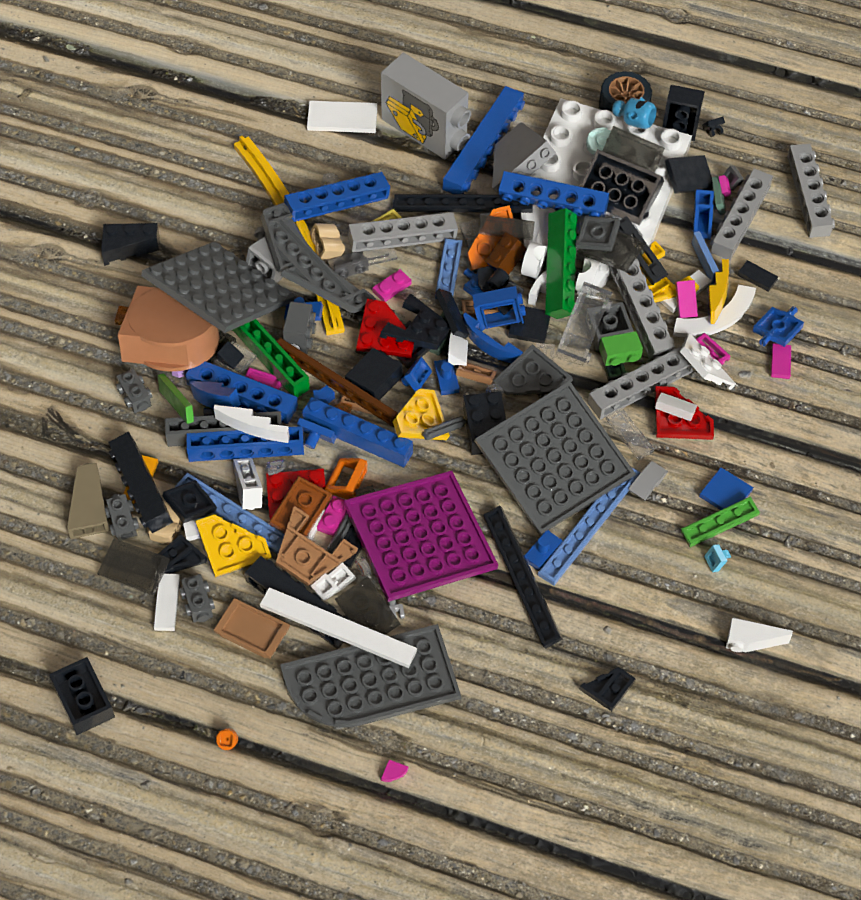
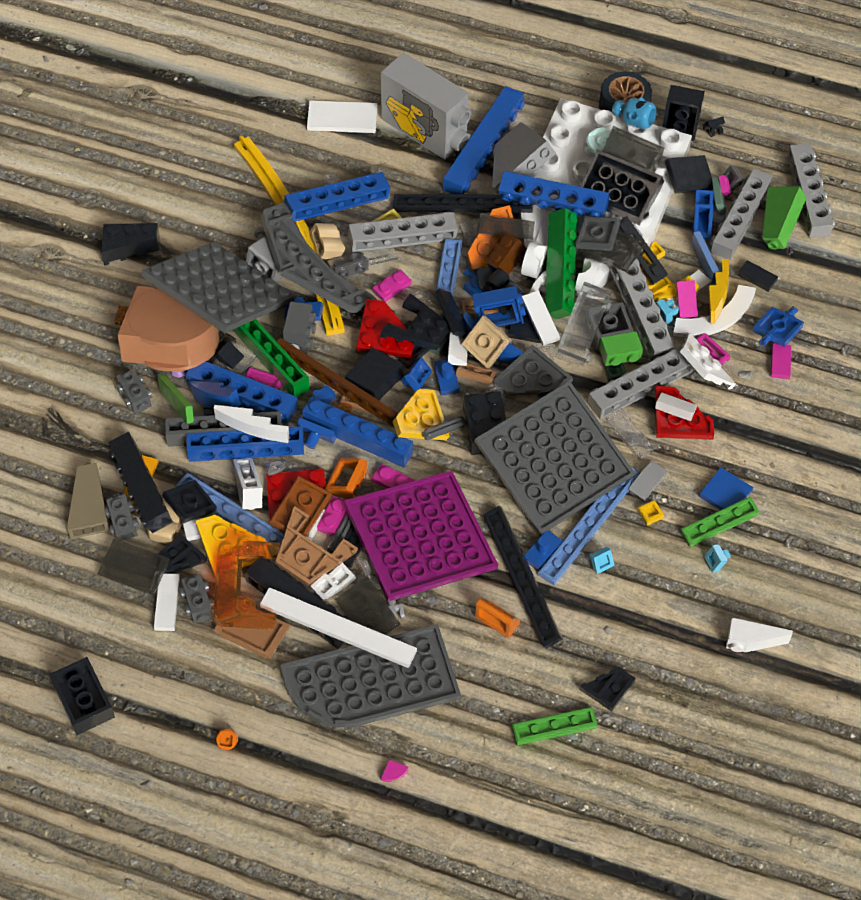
(230, 607): none -> clear orange windscreen
(389, 477): none -> dark pink plate
(486, 341): none -> tan tile
(496, 617): none -> orange tile
(540, 318): none -> white tile
(554, 726): none -> bright green tile
(602, 560): none -> medium azure tile
(650, 512): none -> yellow tile
(665, 310): none -> medium azure tile
(781, 214): none -> bright green slope

